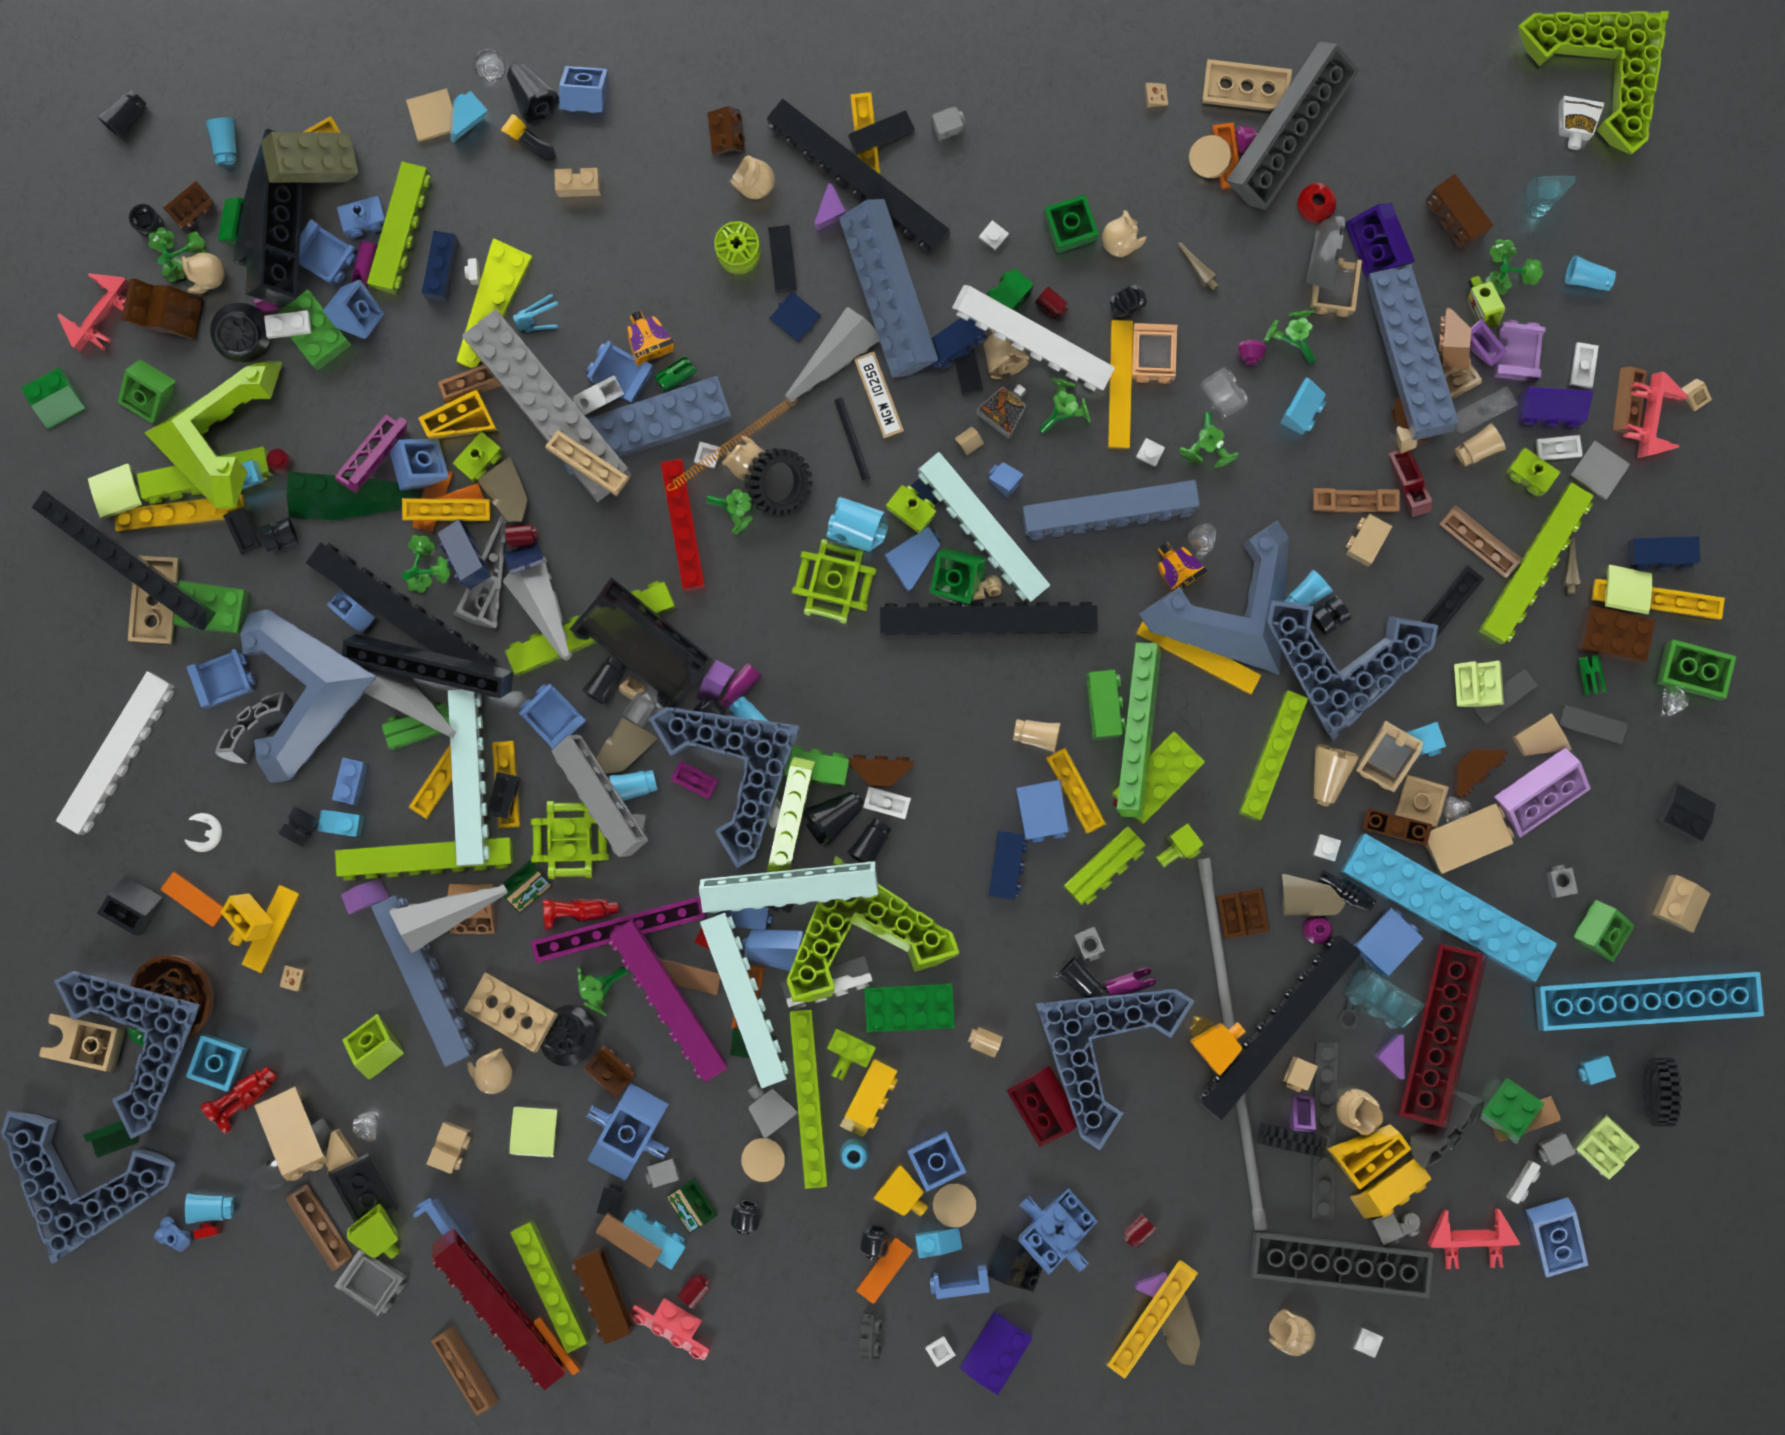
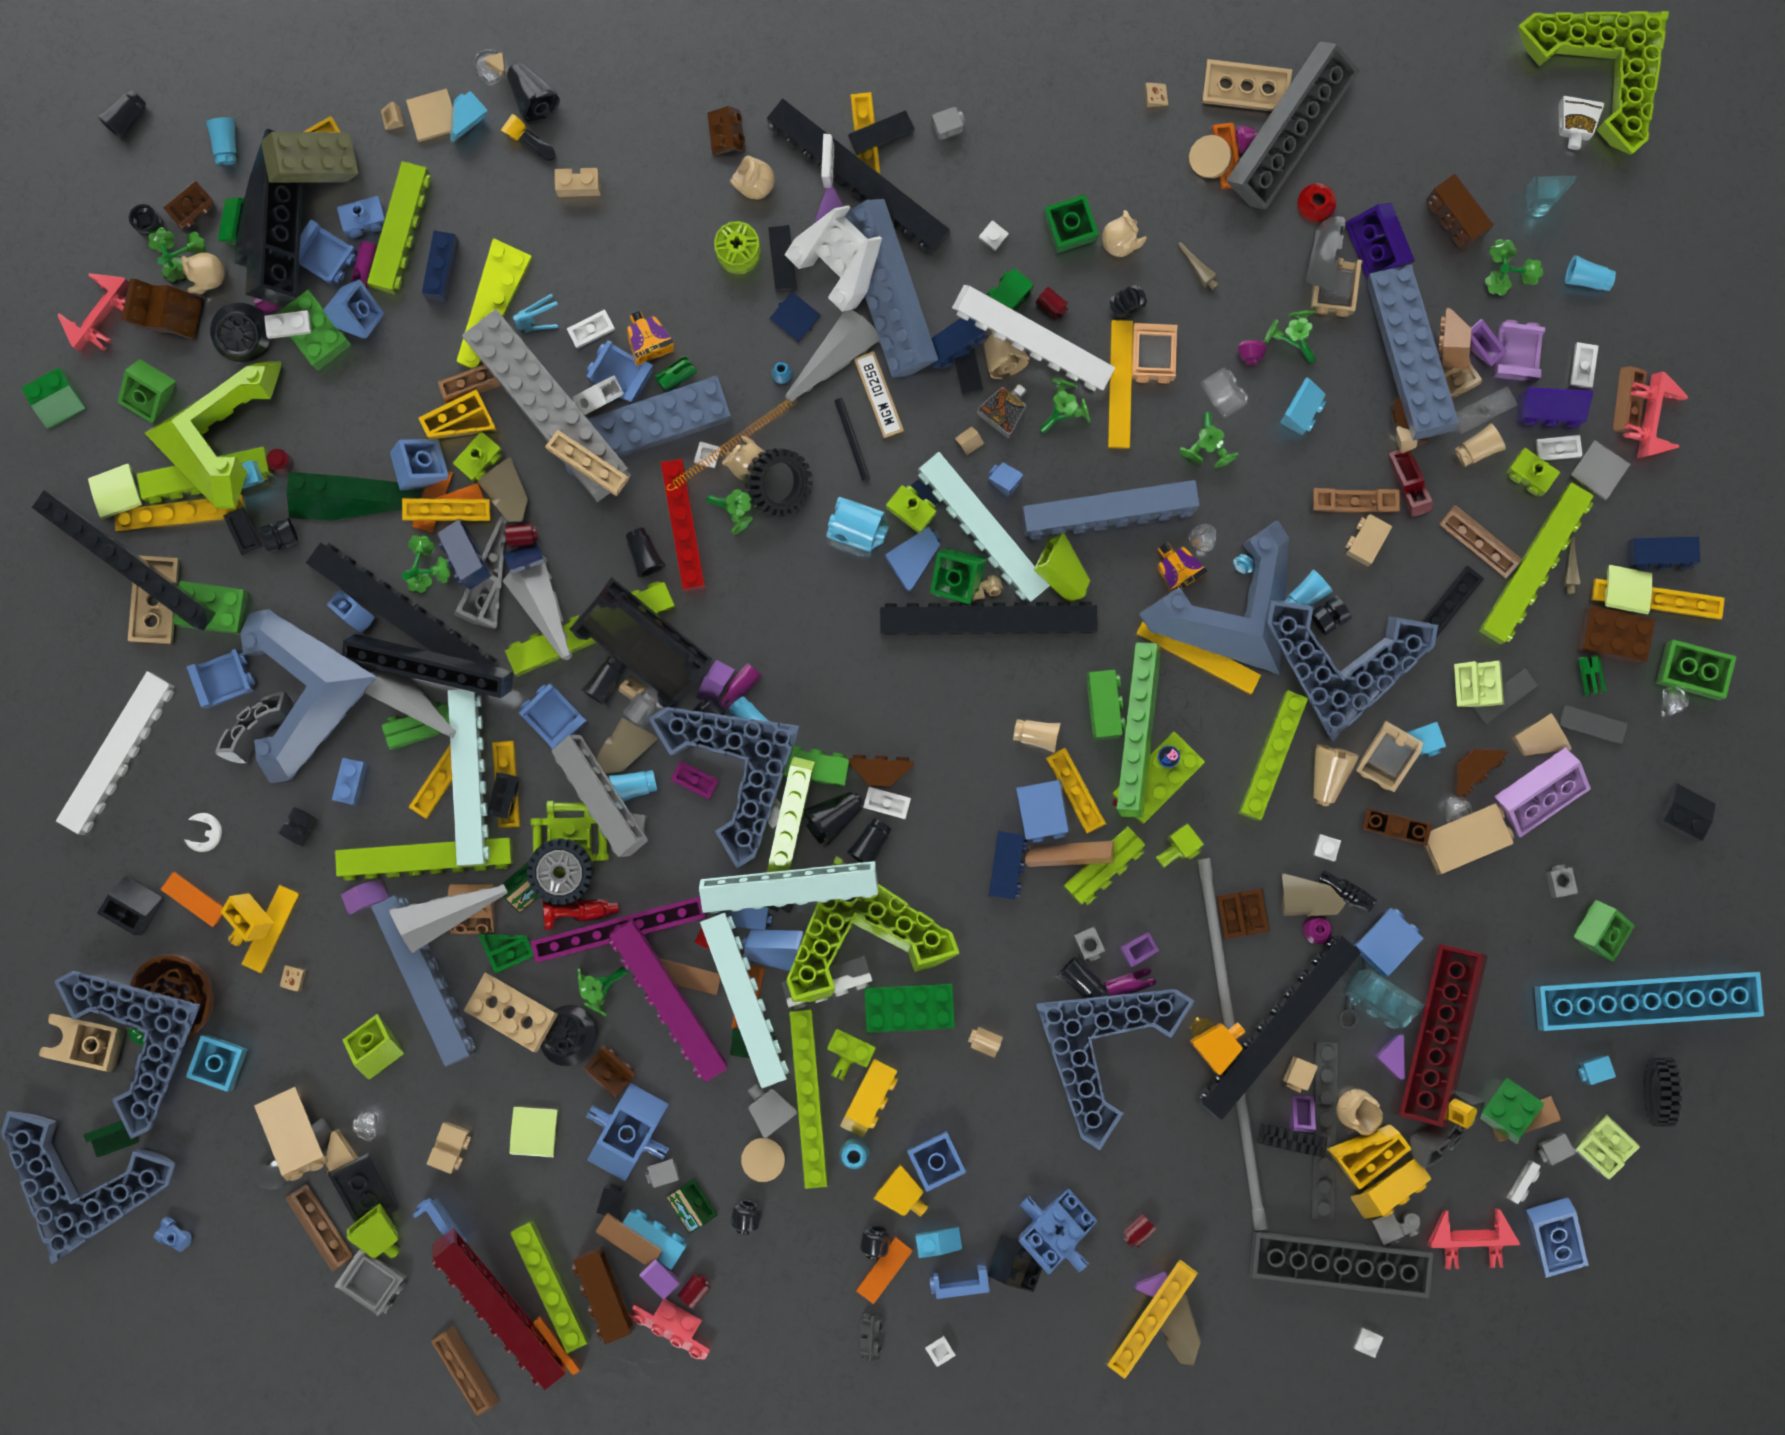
(206, 1230): red plate -> none
(207, 1208): medium azure plant -> none
(246, 1090): red piece -> none
(341, 823): medium azure slope -> none
(375, 456): magenta fence -> none
(392, 116): none -> tan slope
(472, 271): white plate -> none
(491, 1072): tan hair -> none
(496, 63): none -> tan slope
(506, 950): none -> green wing
(553, 887): none -> wheel
(583, 89): medium blue slope -> none
(591, 329): none -> white plate
(643, 553): none -> black plant
(660, 1279): none -> medium lavender slope
(782, 377): none -> dark azure cone
(827, 161): none -> white tile
(834, 581): lime brick -> none
(843, 250): none -> white wedge
(954, 1205): tan tile -> none
(996, 1353): dark purple slope -> none
(1043, 1106): dark red slope -> none
(1062, 569): none -> lime slope
(1070, 854): none -> medium nougat slope
(1139, 949): none -> medium lavender slope
(1150, 452): white plate -> none
(1168, 756): none -> tile
(1244, 564): none -> medium azure plate
(1291, 1333): tan hair -> none
(1421, 800): tan tile -> none
(1448, 908): medium azure brick -> none
(1461, 1113): none -> yellow brick
(1485, 302): lime torso -> none
(1681, 903): tan slope -> none
(1697, 394): tan slope -> none

